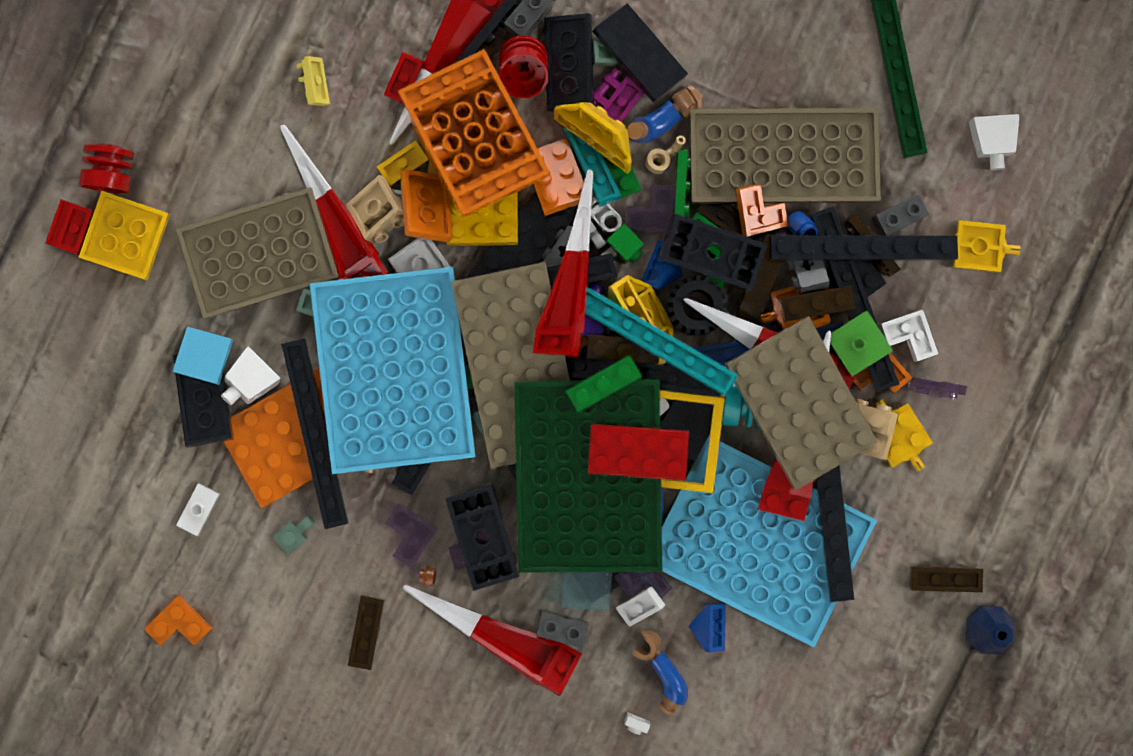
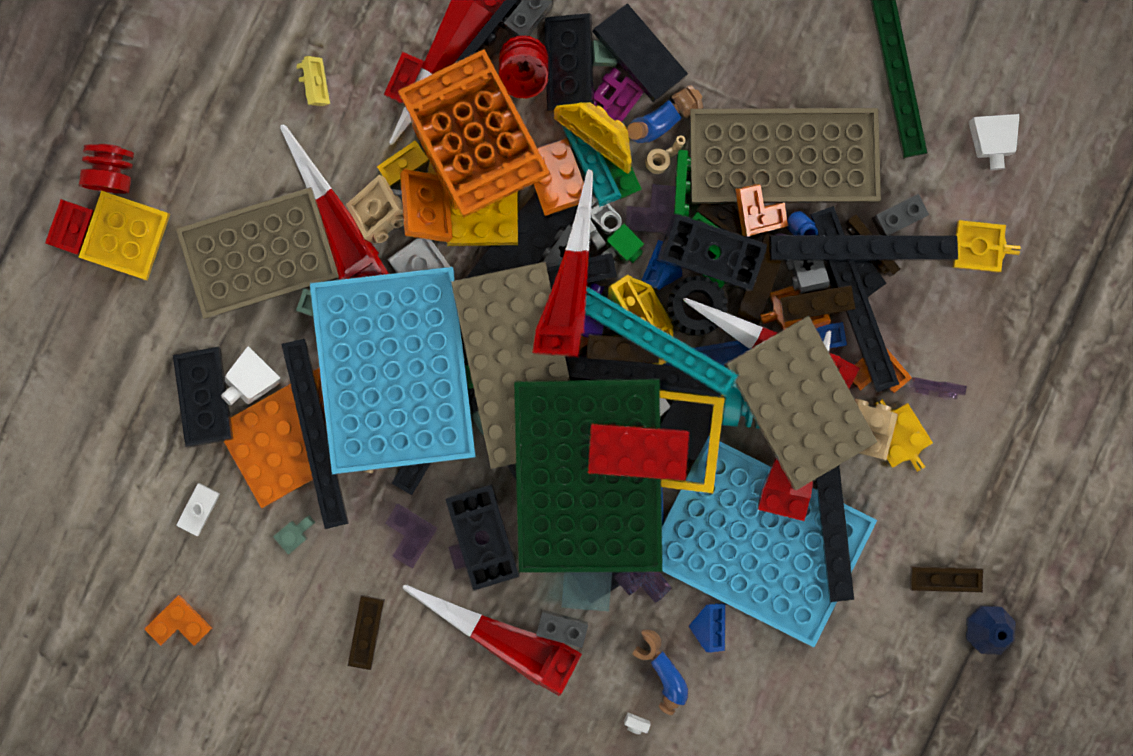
(203, 355): medium azure tile -> none
(427, 576): dark orange plate -> none
(603, 383): green plate -> none
(640, 606): white plate -> none
(859, 343): bright green plate -> none
(915, 331): white plate -> none

